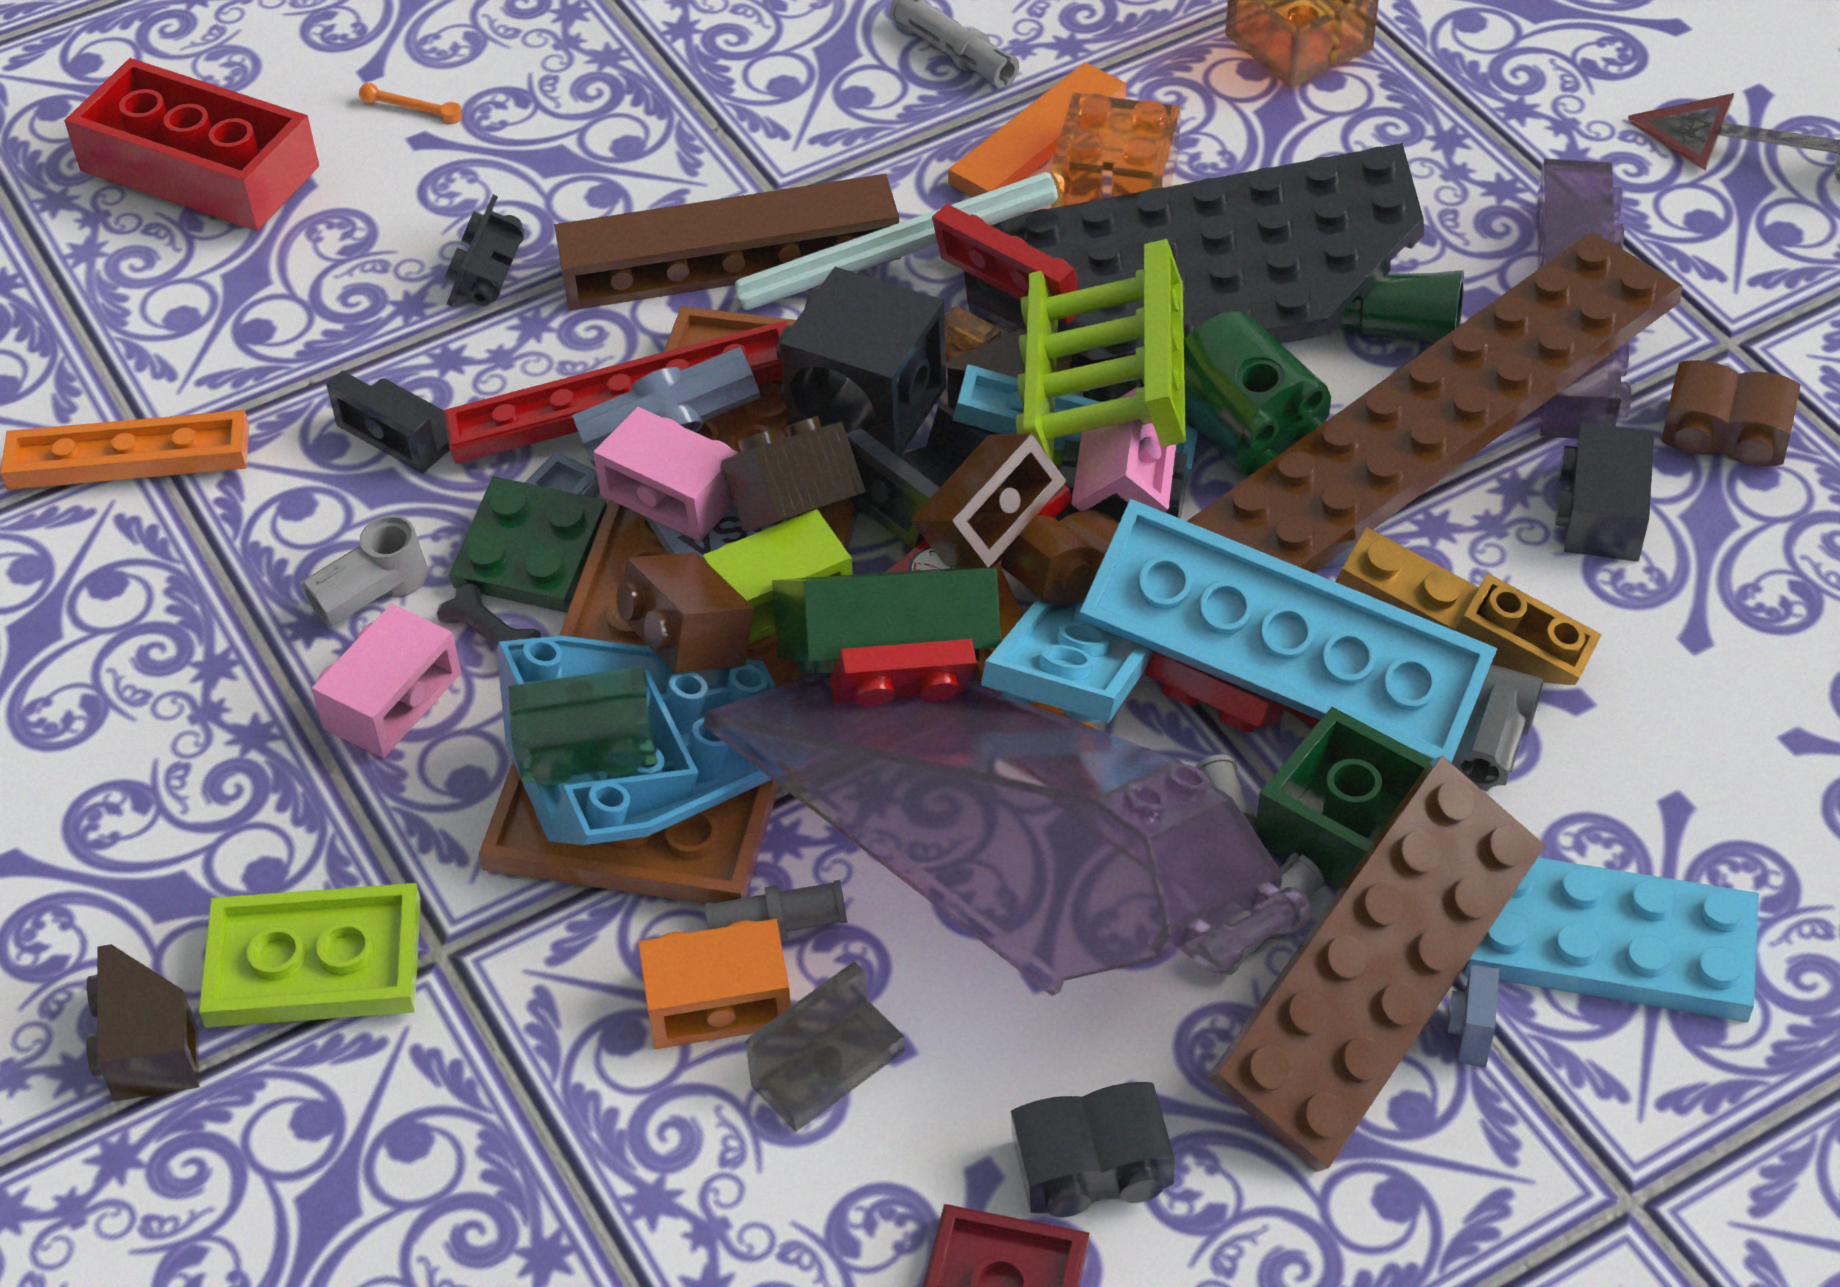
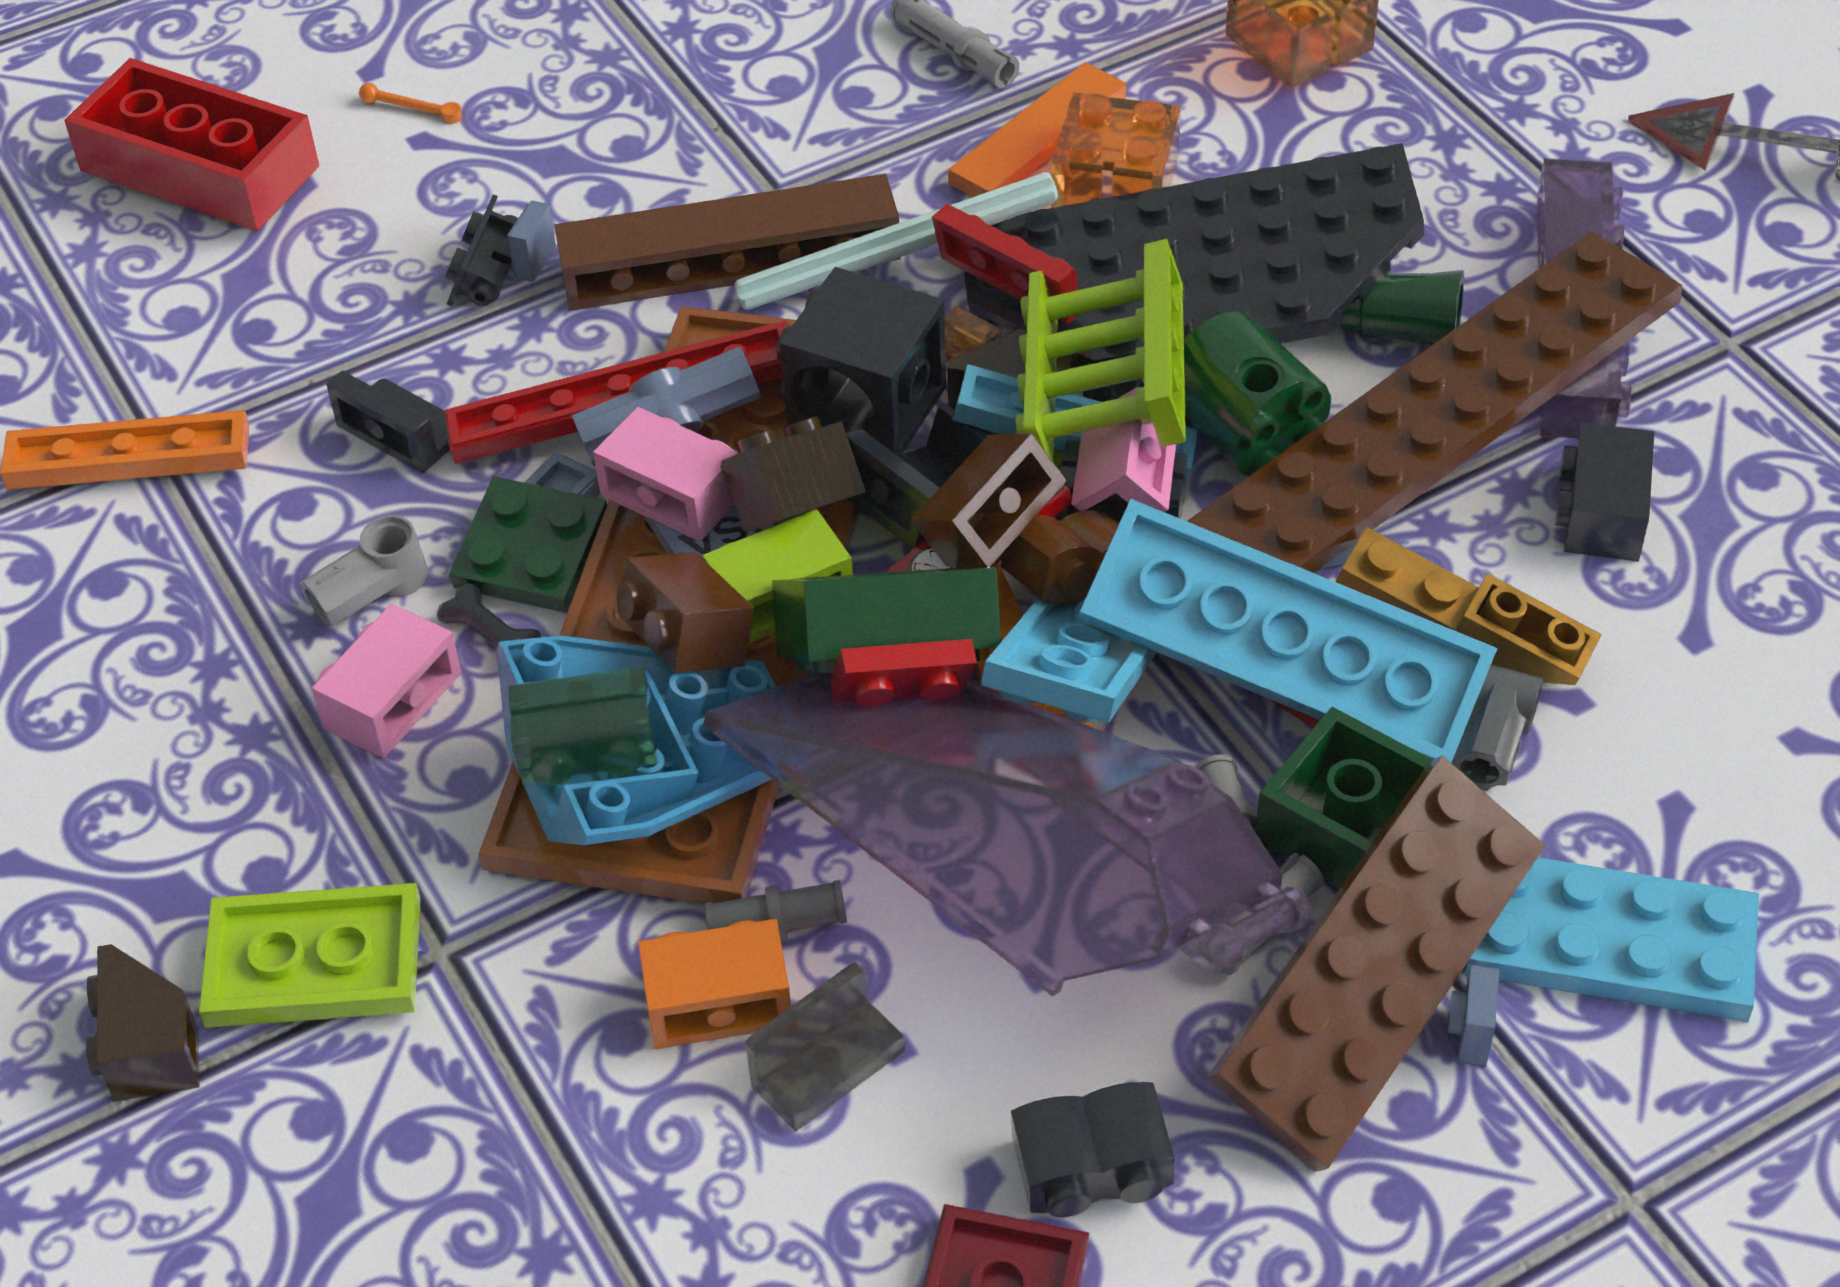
(531, 240): none -> sand blue tile
(1237, 705): red plate -> none
(1731, 413): reddish brown brick -> none

